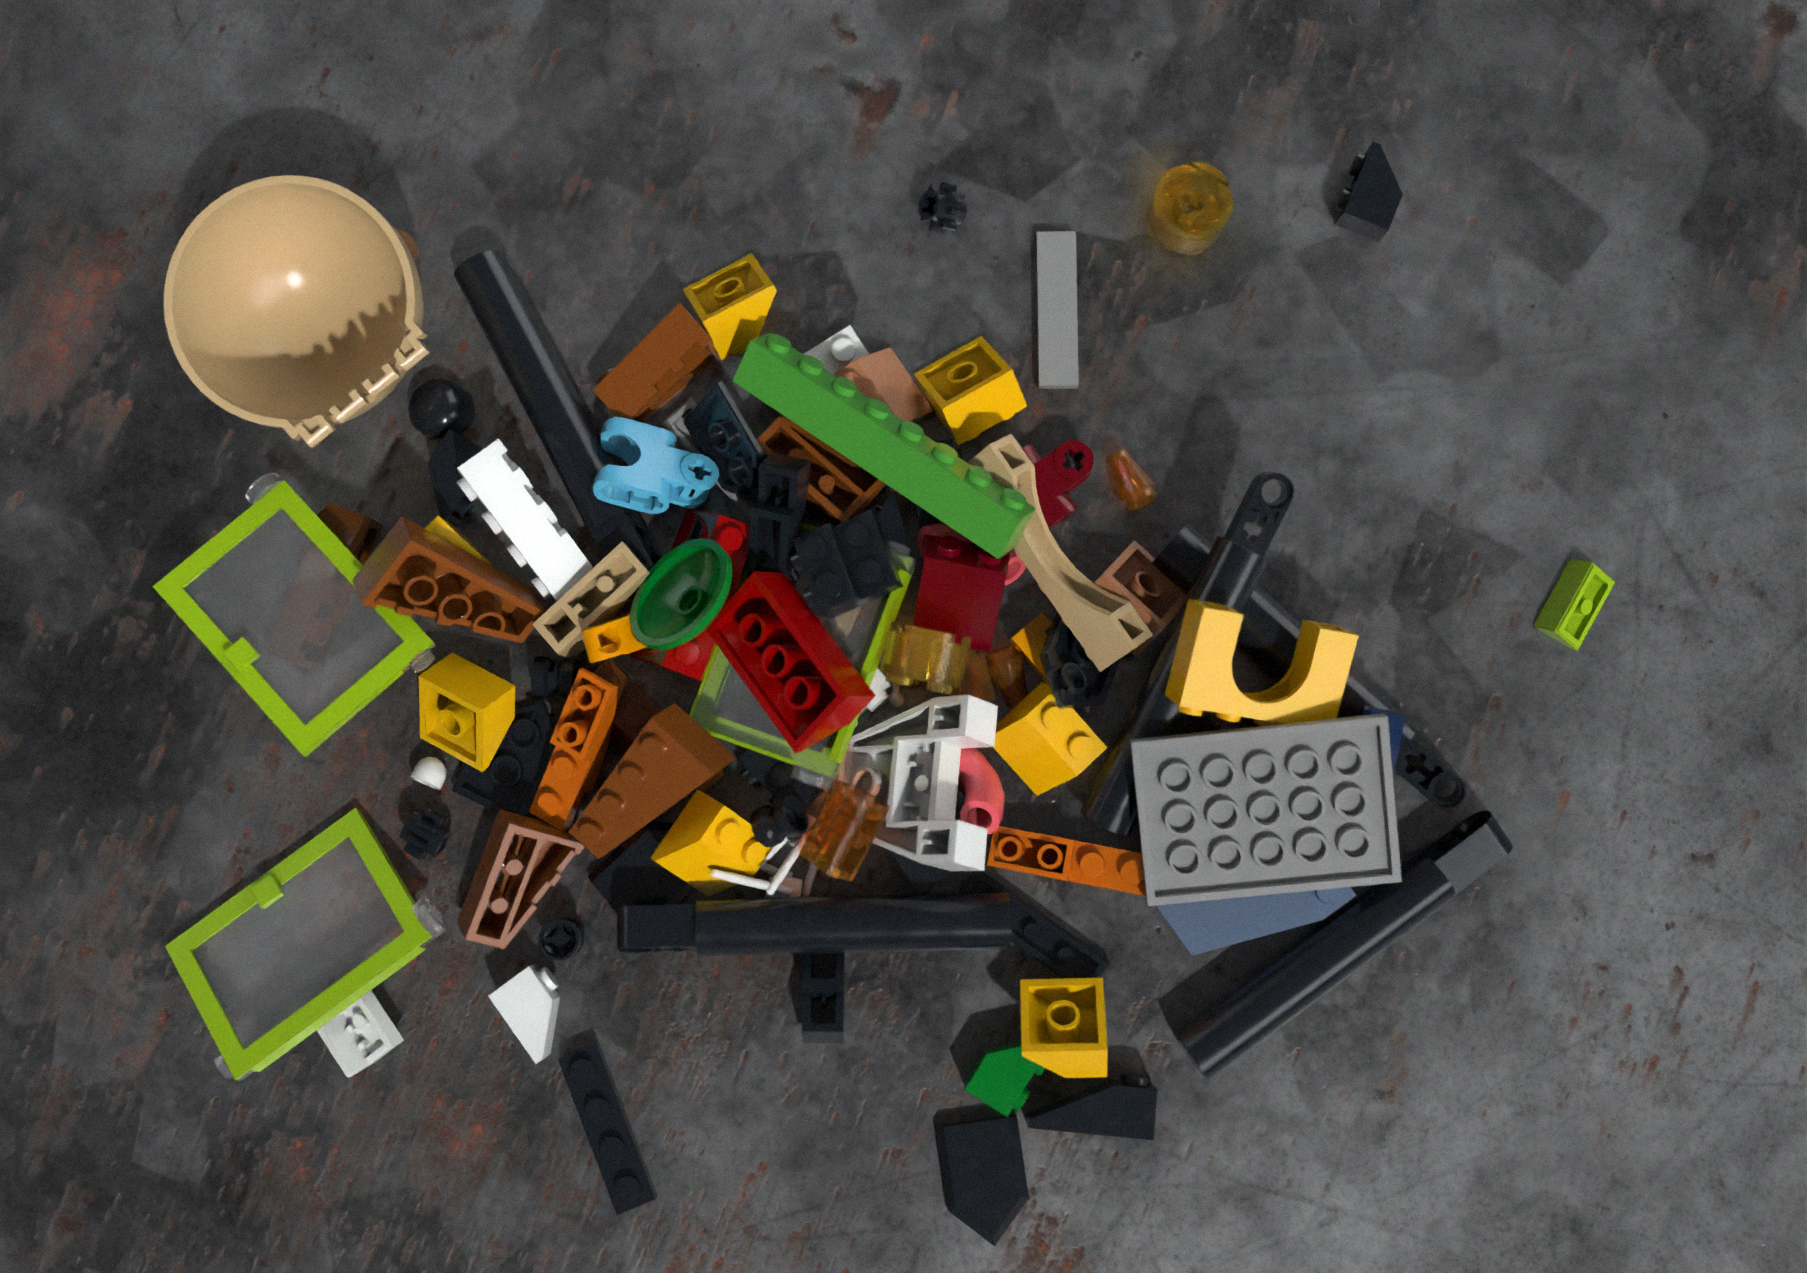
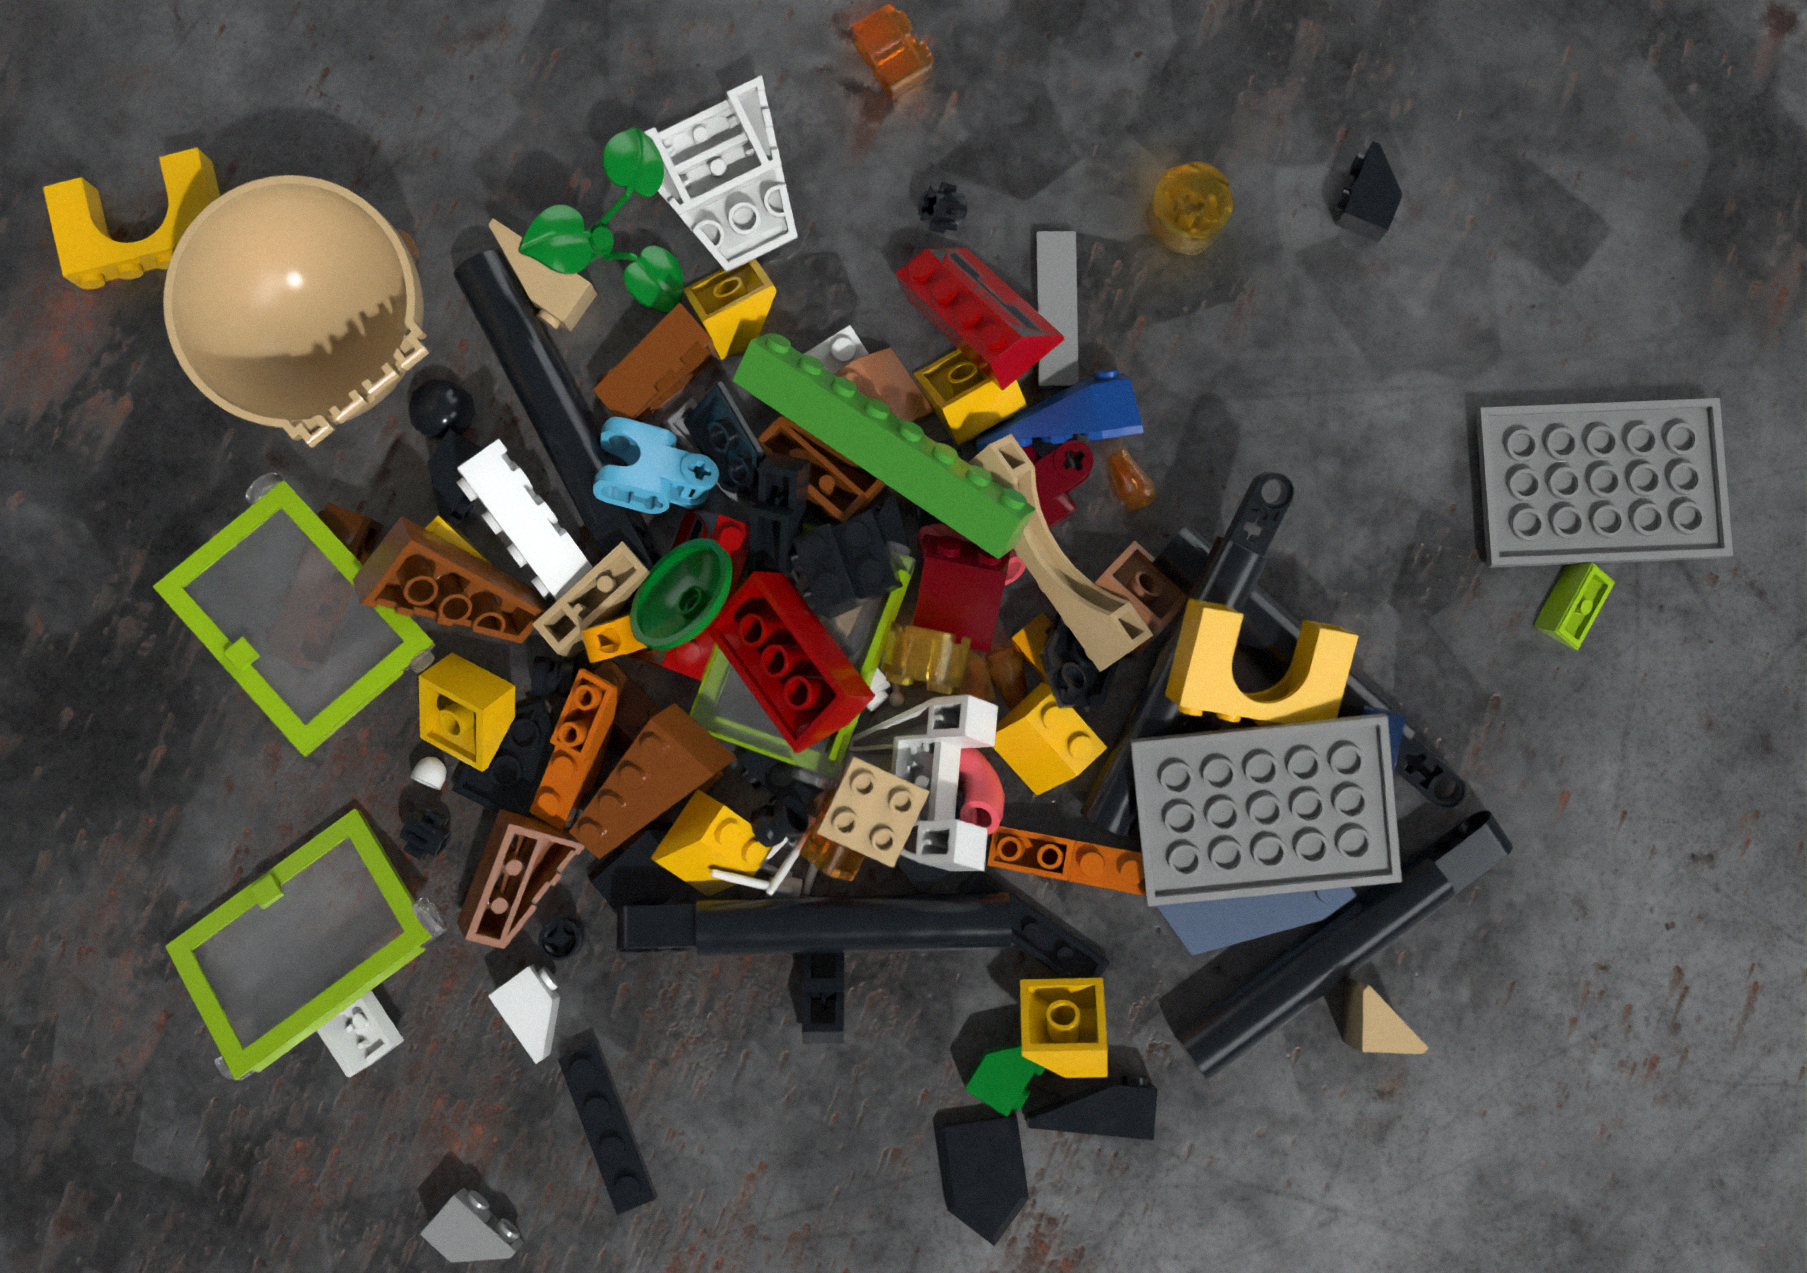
(81, 234): none -> yellow arch
(470, 1232): none -> light grey slope
(556, 296): none -> tan slope
(563, 245): none -> green plant
(728, 177): none -> white wedge
(873, 811): none -> tan hinge
(892, 51): none -> clear orange brick
(977, 312): none -> red slope
(1093, 407): none -> blue wedge
(1373, 1025): none -> tan slope
(1603, 482): none -> light grey plate

